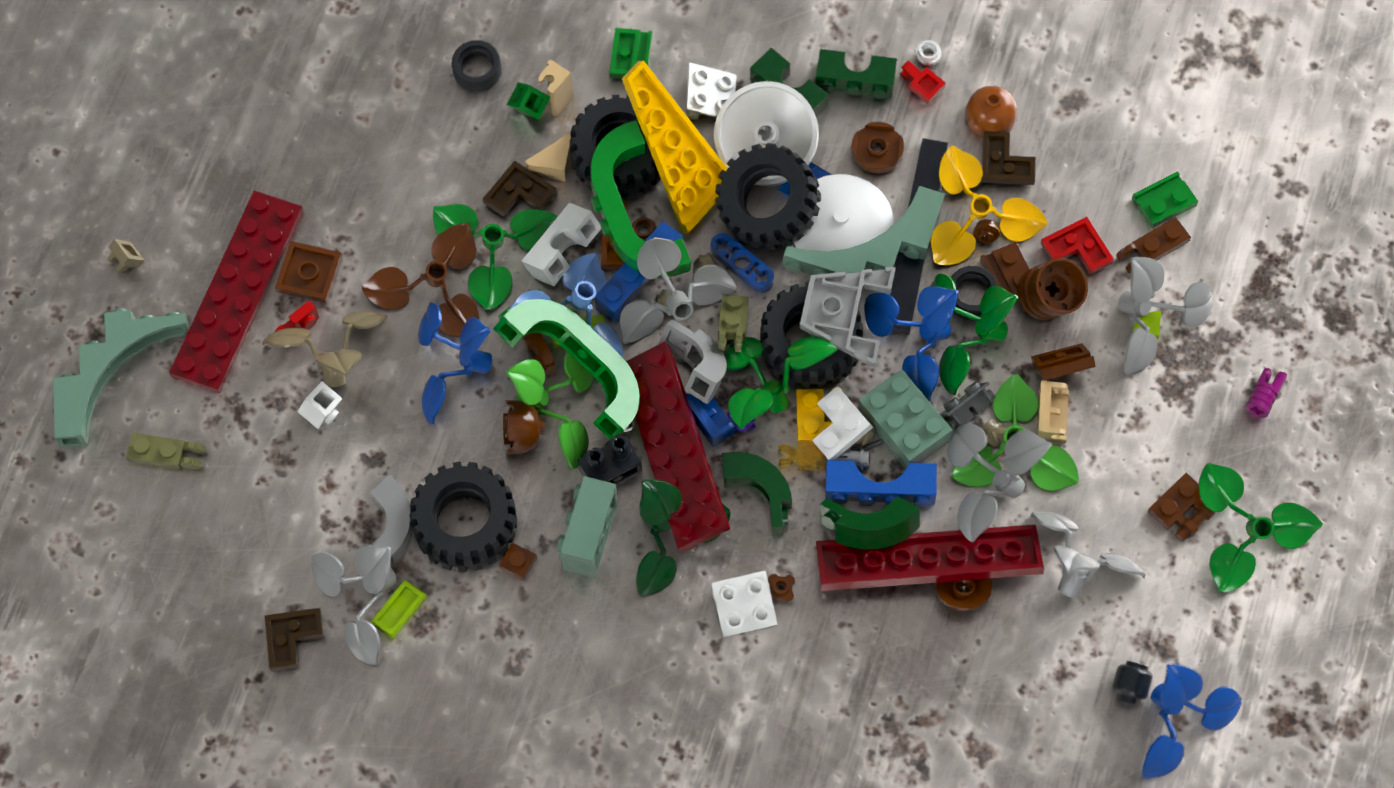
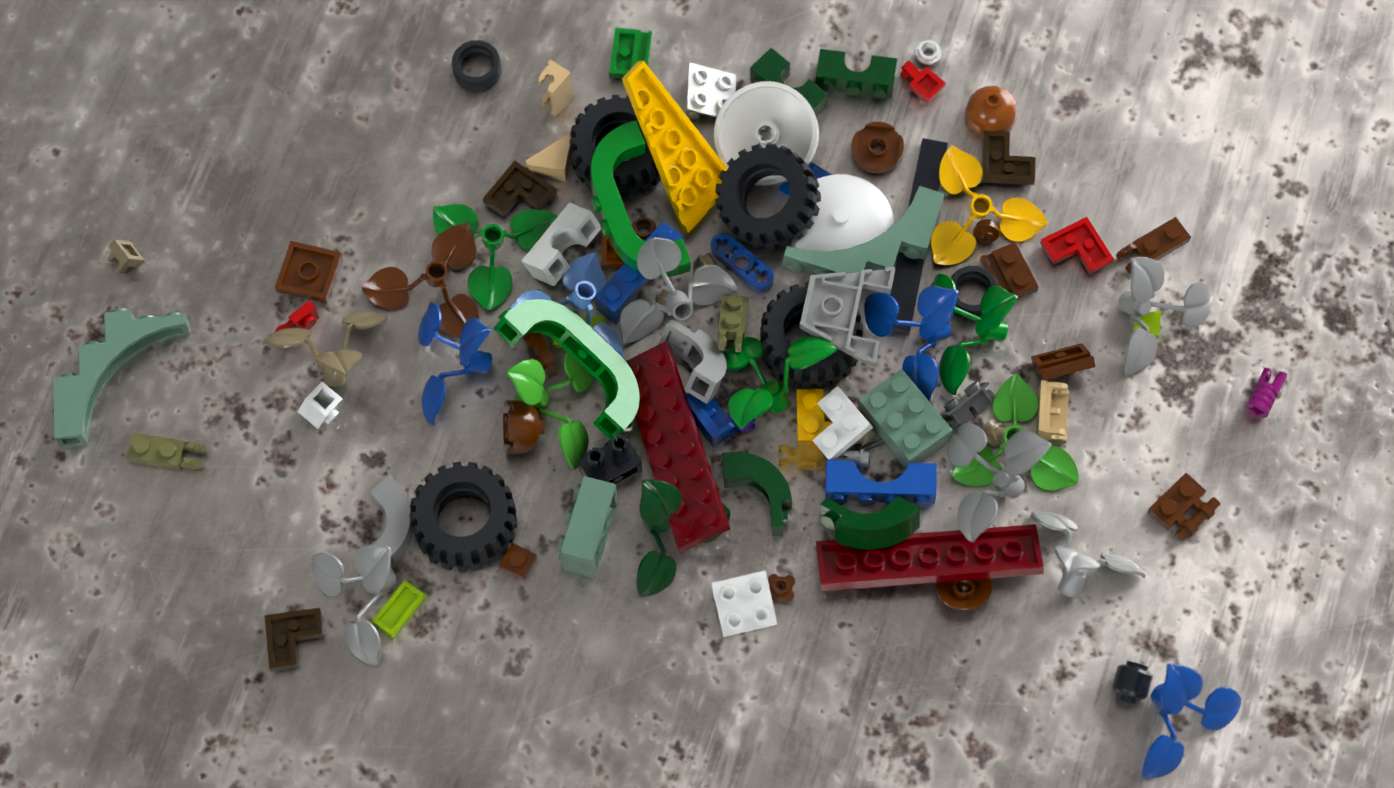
(236, 292): dark red plate -> none
(528, 100): green brick -> none
(1052, 289): reddish brown wheel -> none
(1164, 199): green plate -> none
(1291, 527): green plant -> none

